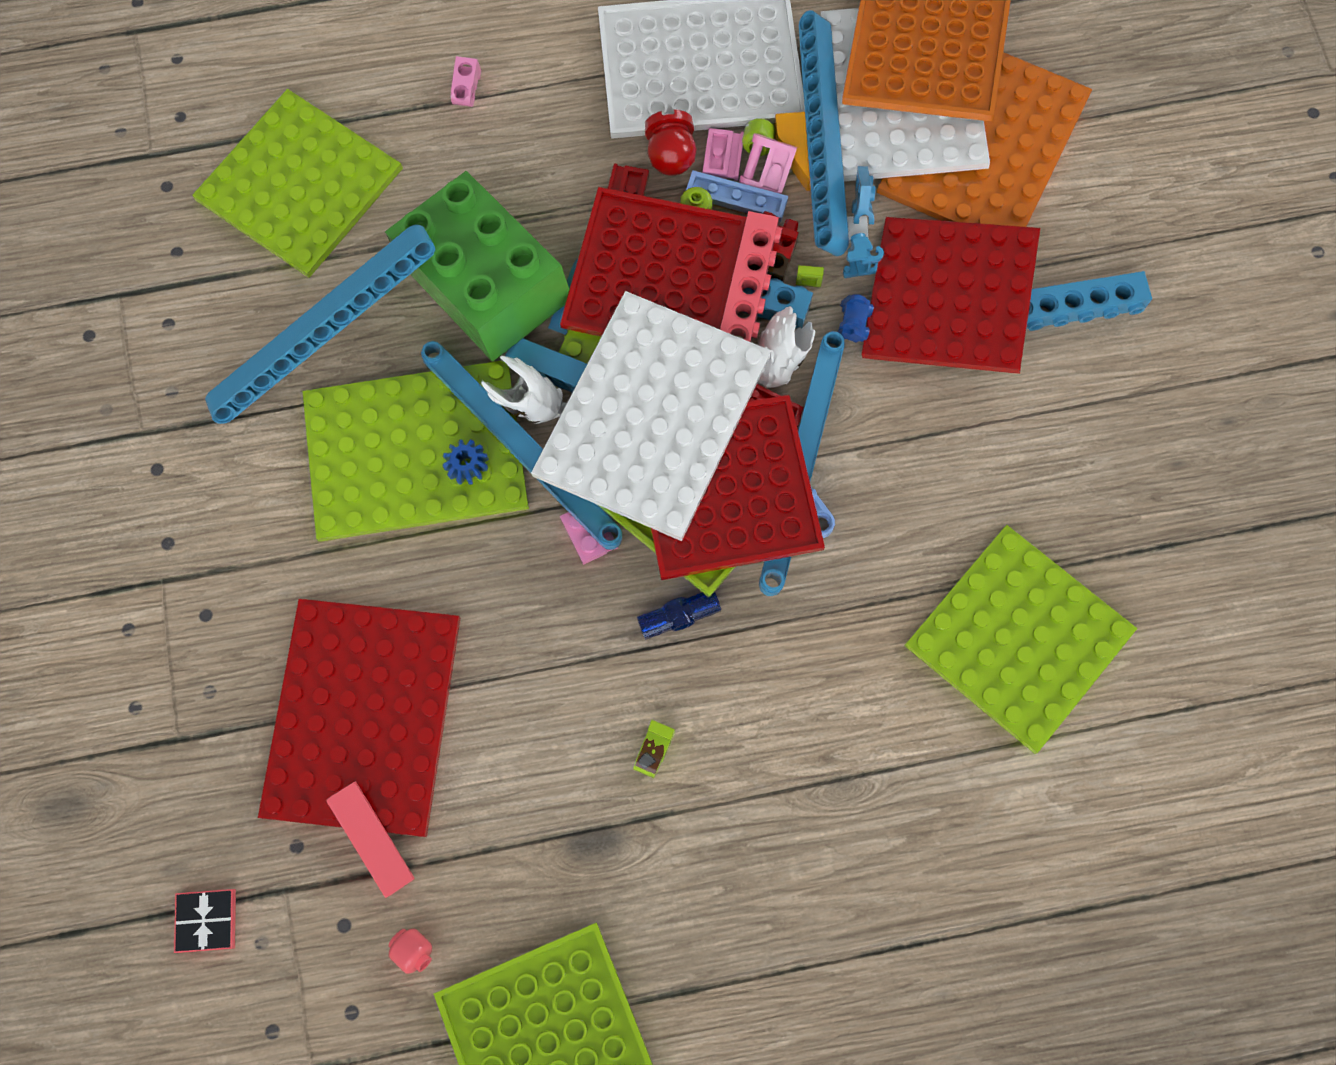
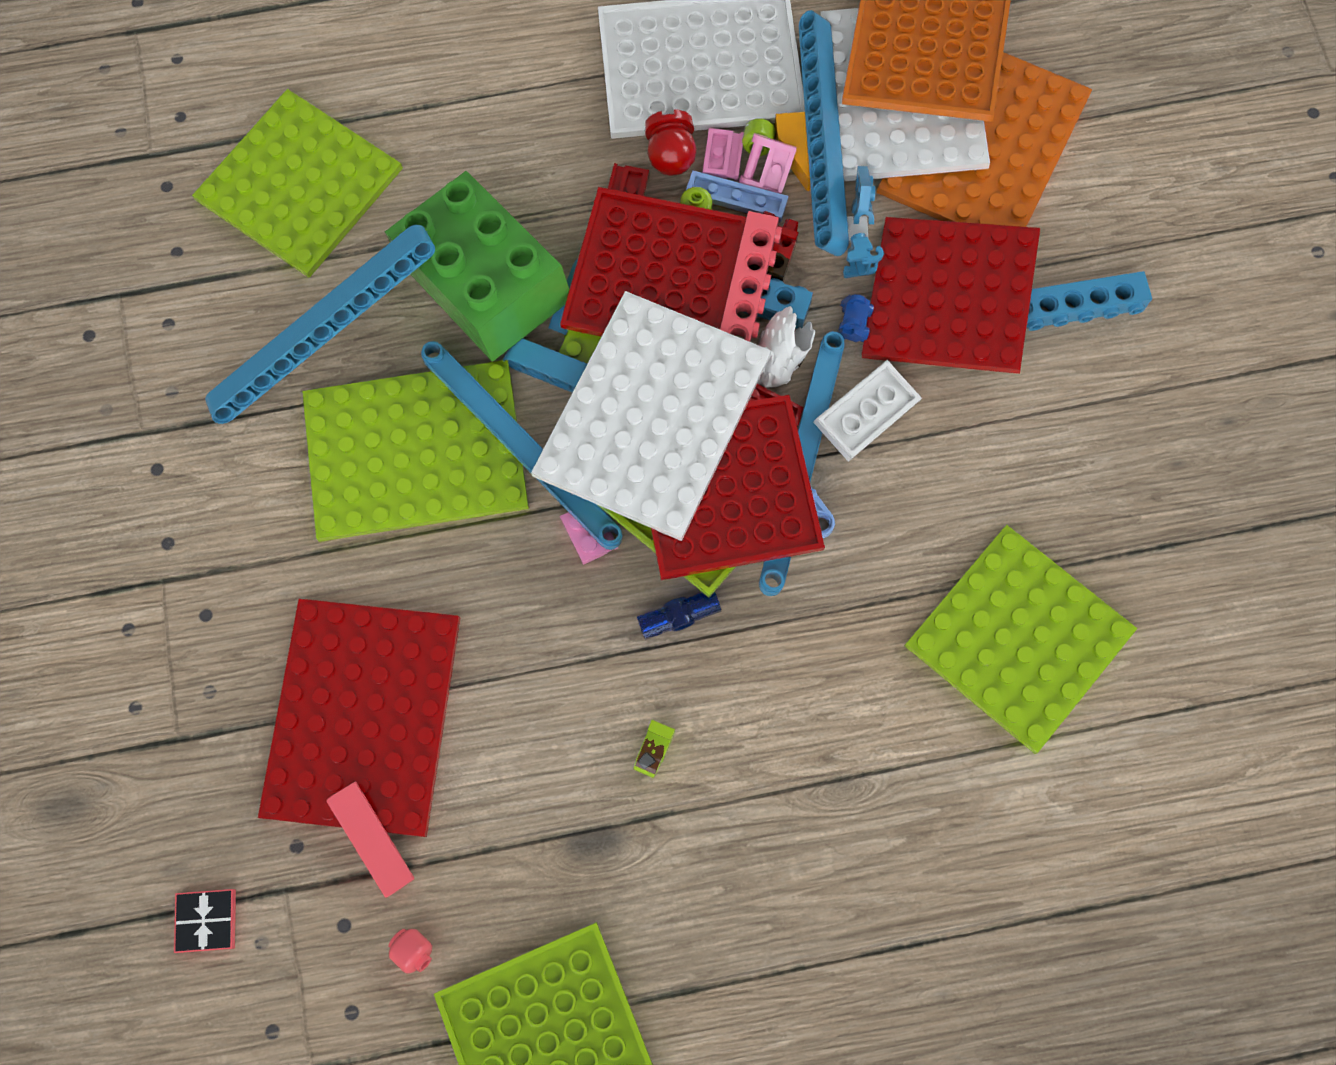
(465, 81): bright pink leg -> none
(470, 470): blue gear -> none
(531, 396): white head -> none
(809, 276): lime tile -> none
(867, 410): none -> white tile

